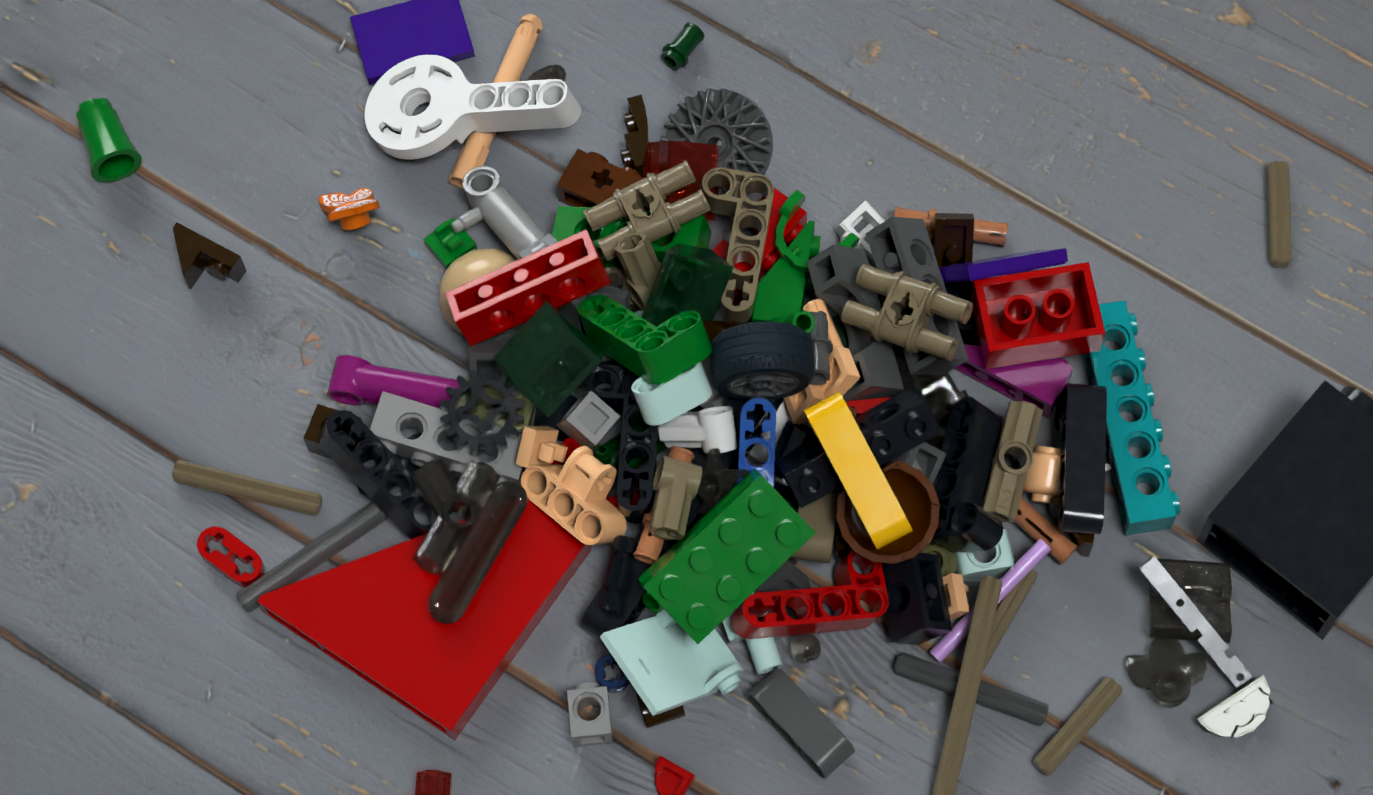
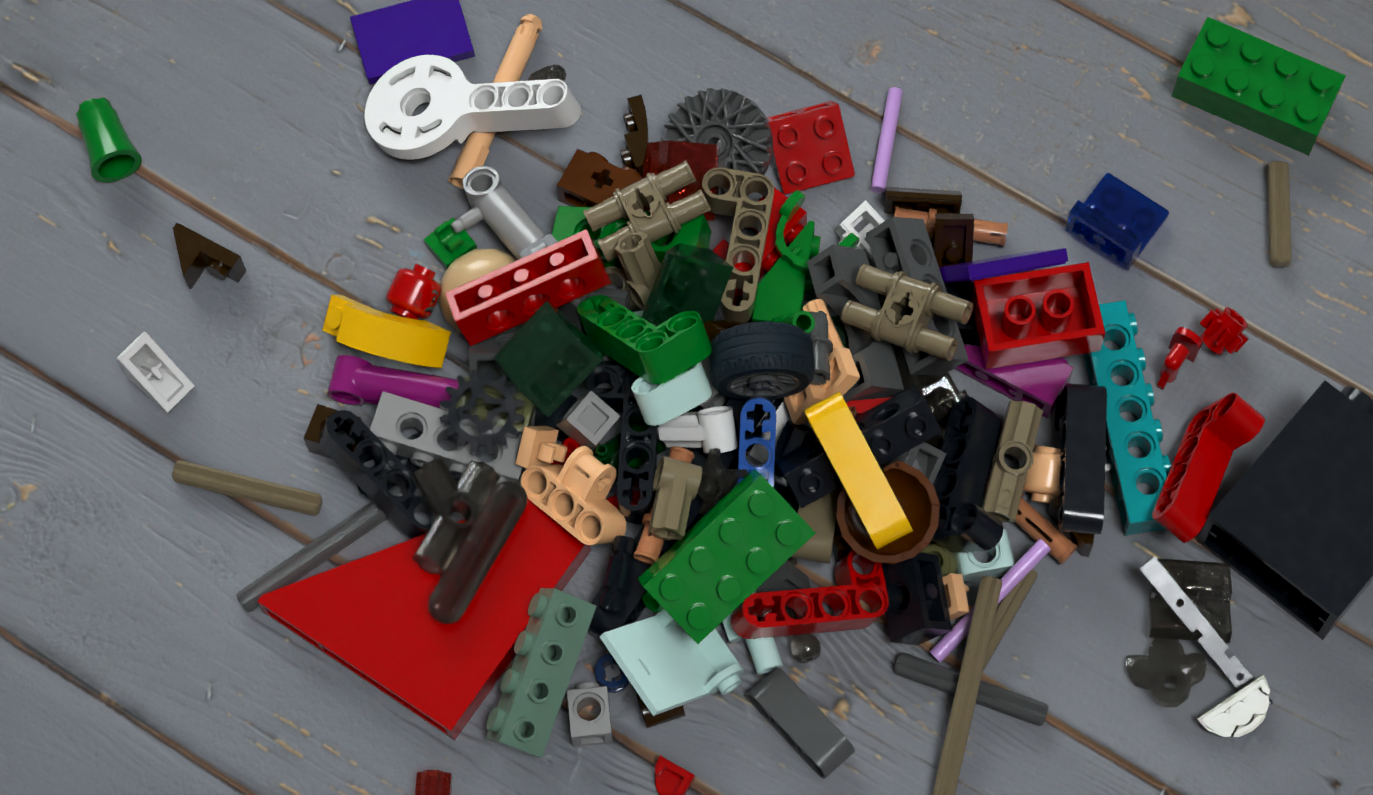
(154, 372): none -> white slope
(235, 549): red beam -> none
(349, 209): orange animal -> none
(385, 334): none -> yellow arch
(413, 293): none -> red head
(540, 671): none -> sand green brick
(677, 53): dark green pin -> none
(810, 147): none -> red bracket
(886, 140): none -> lavender bar
(922, 200): none -> dark brown slope
(1077, 726): dark tan axle -> none
(1116, 220): none -> clear blue bracket
(1183, 345): none -> red piece
(1202, 464): none -> red beam
(1224, 331): none -> red gear
(1258, 85): none -> green brick

